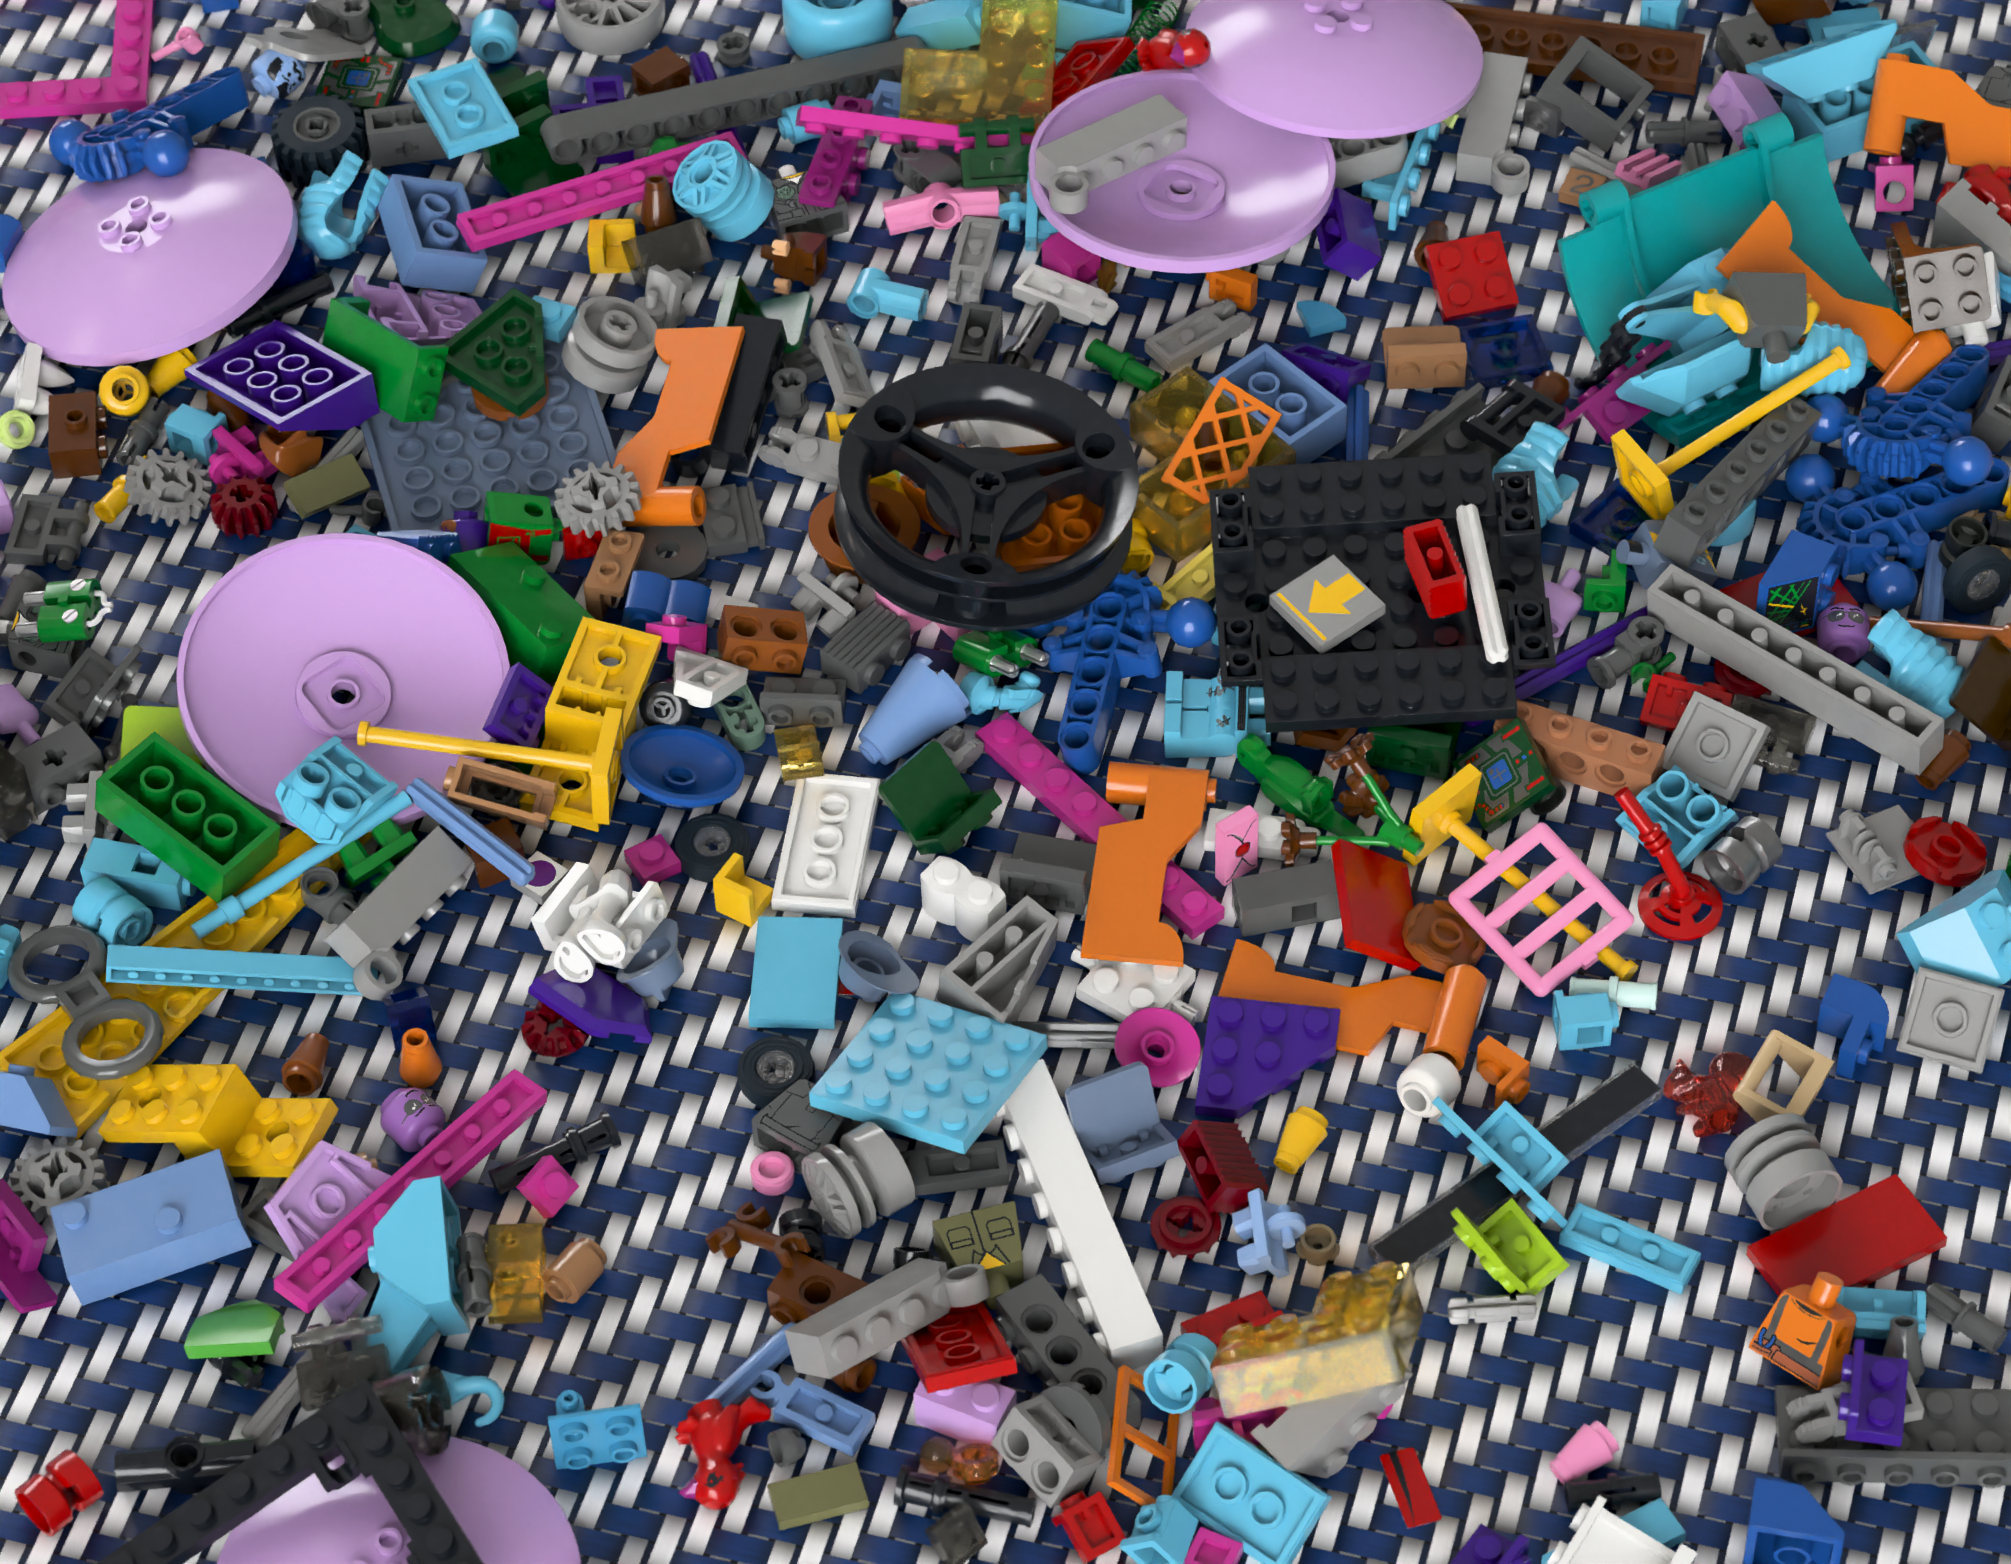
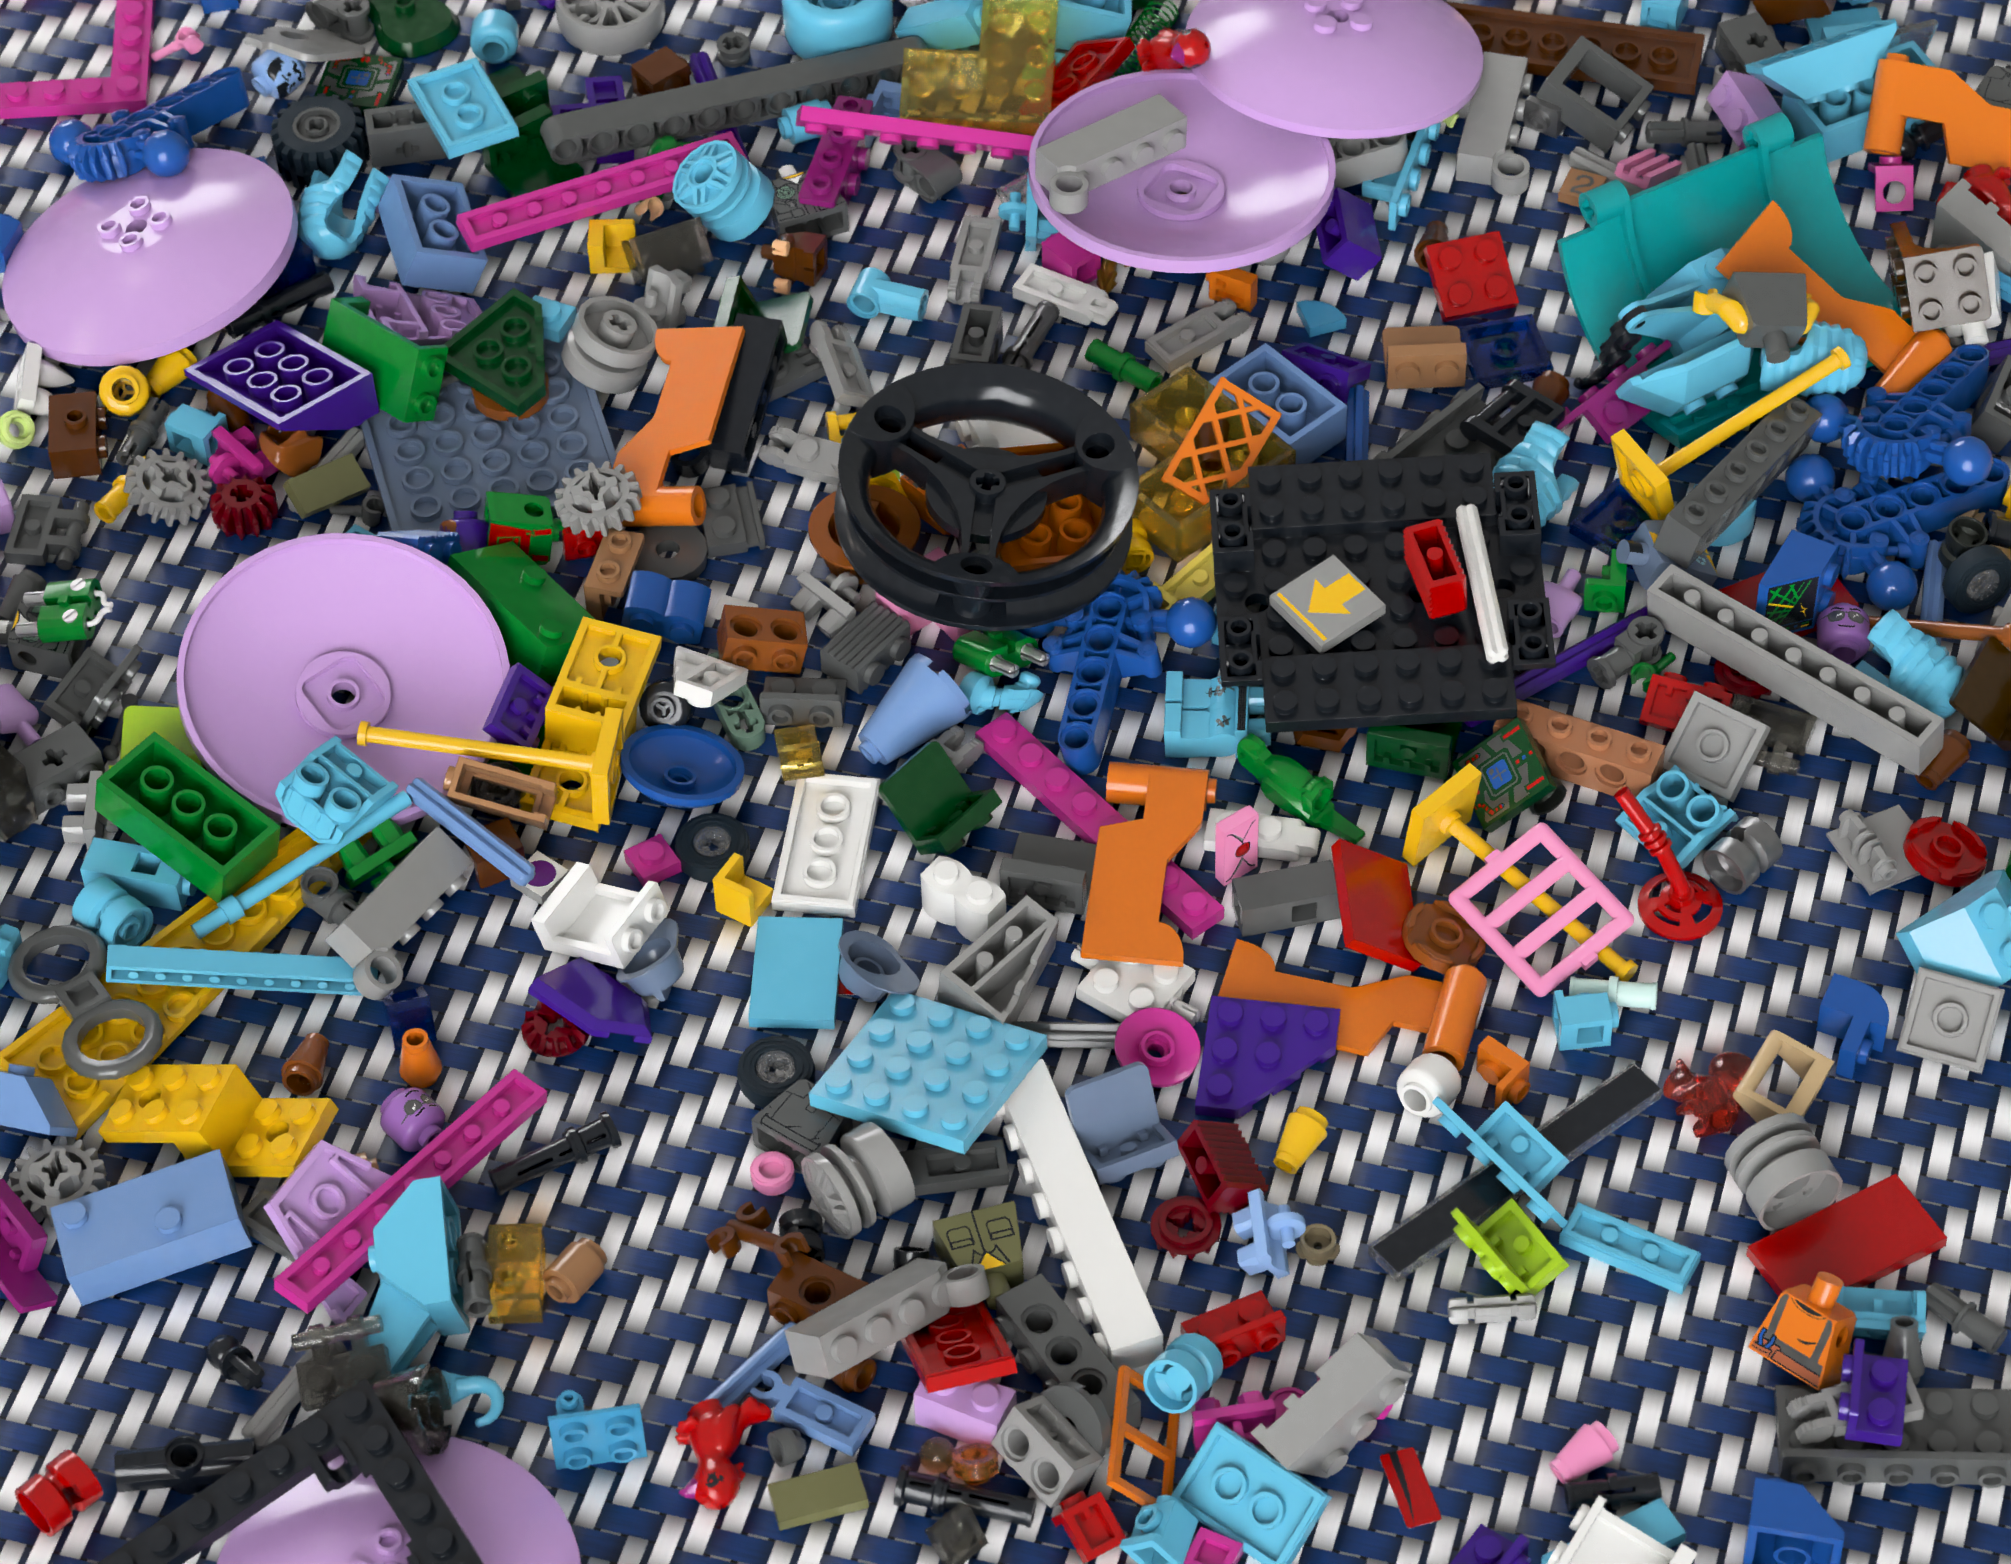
(235, 1331): bright green slope -> none
(547, 1186): dark pink plate -> none
(592, 930): white piece -> none
(657, 204): reddish brown cone -> none
(679, 632): dark pink bracket -> none
(790, 389): dark grey bush -> none
(918, 209): bright pink piece -> none
(995, 164): dark green plate -> none
(1349, 1342): clear yellow piece -> none
(1364, 798): reddish brown plant -> none

